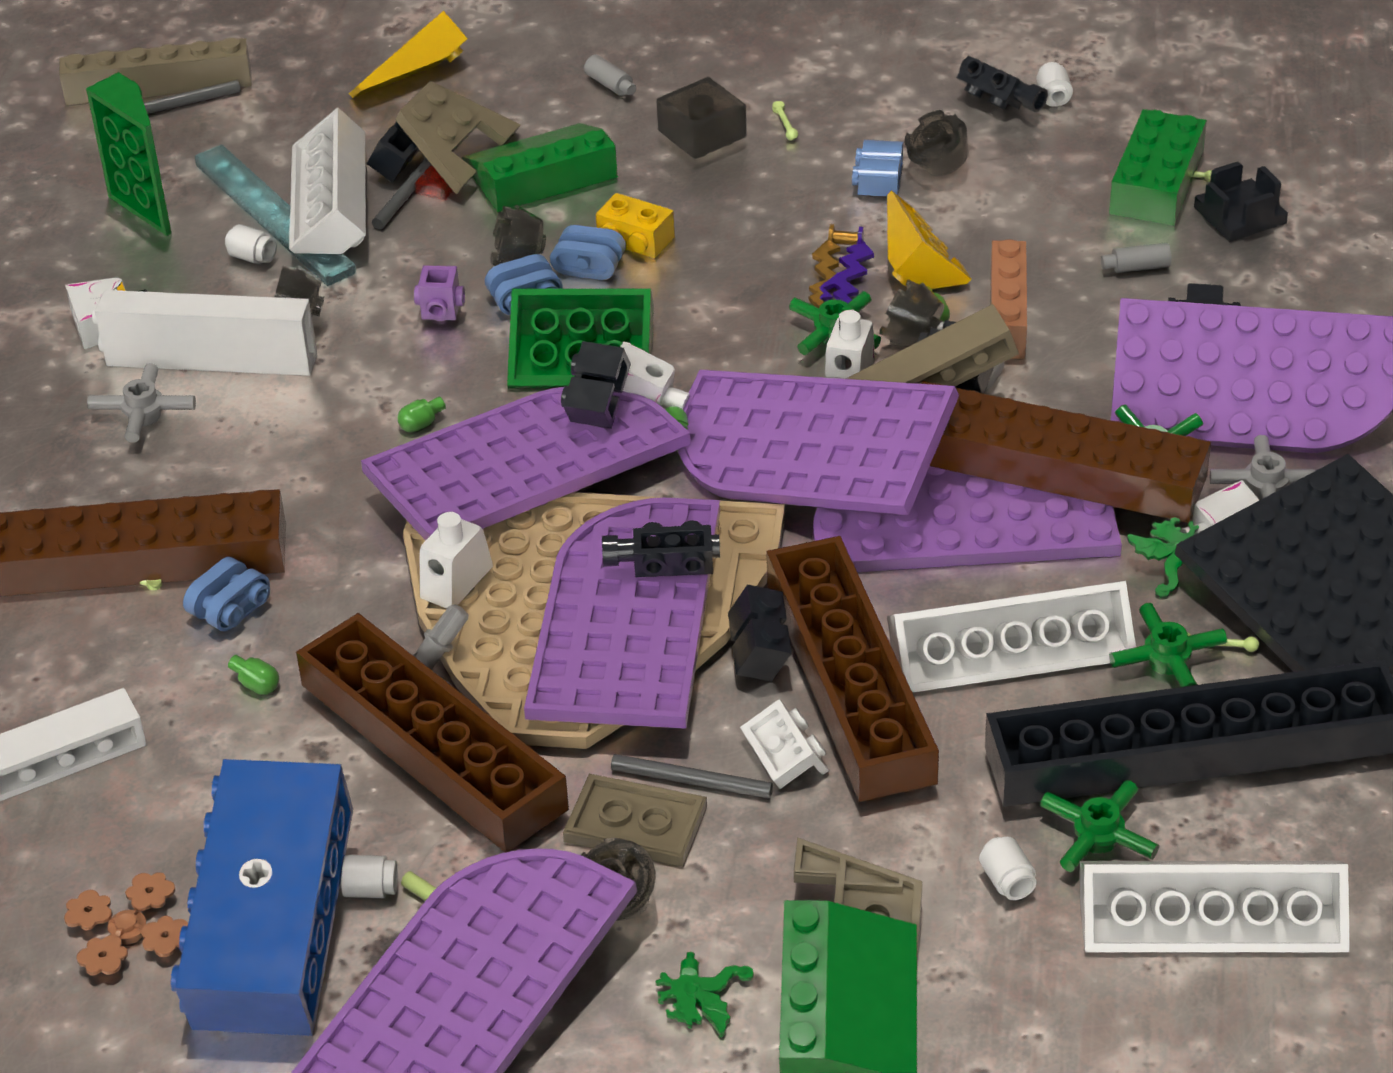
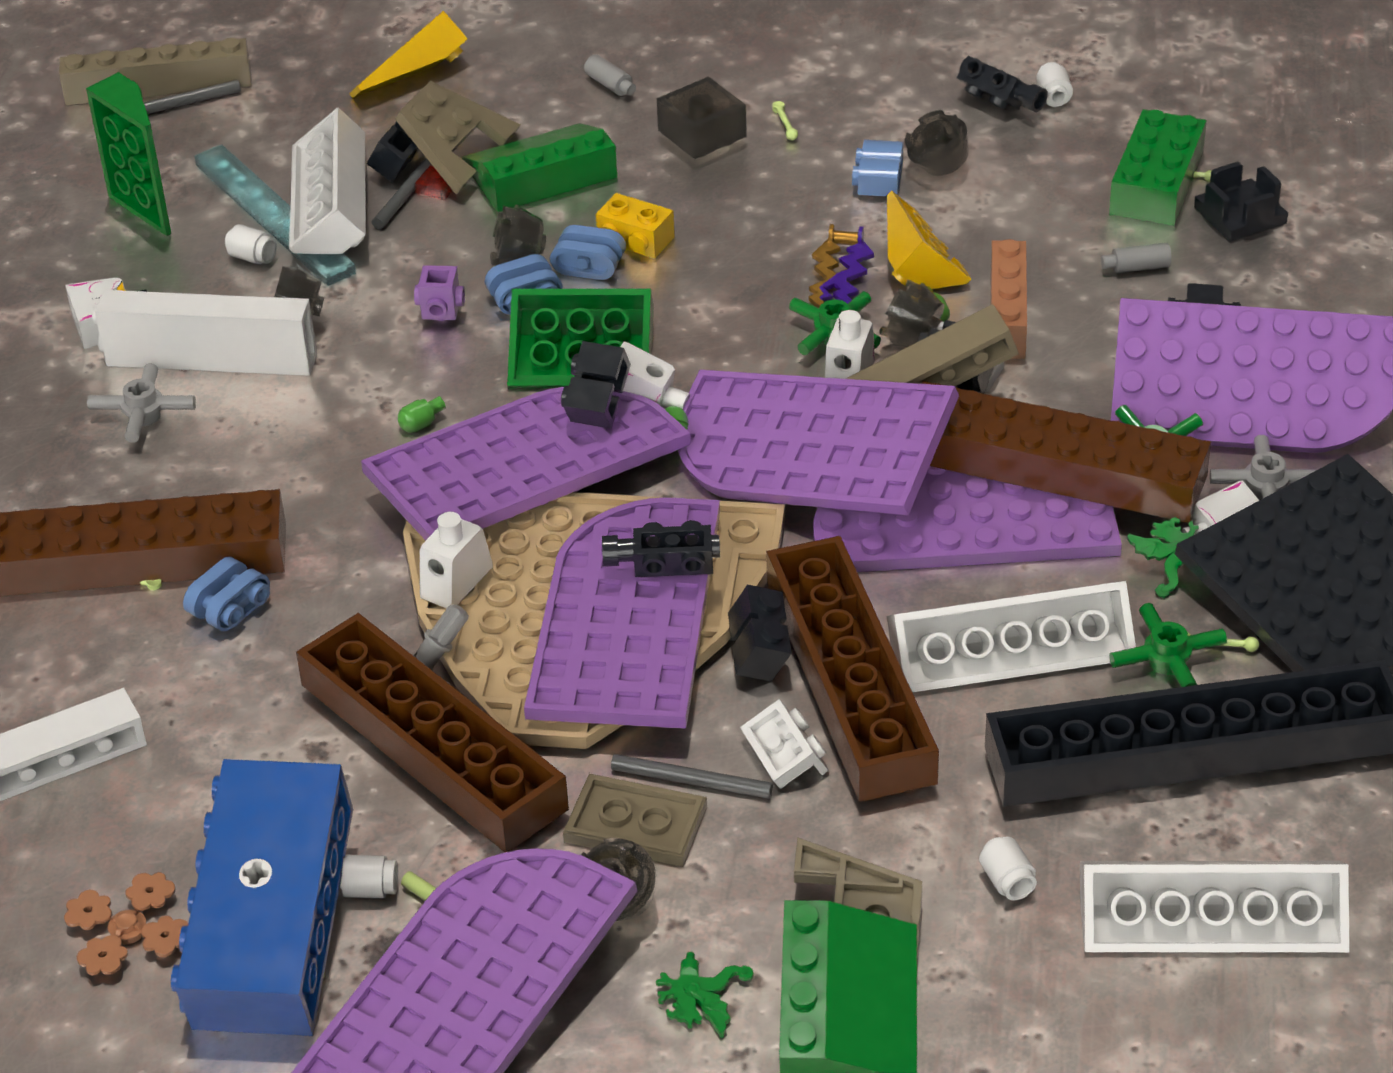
(255, 674): bright green cylinder -> none
(1099, 825): green bar -> none

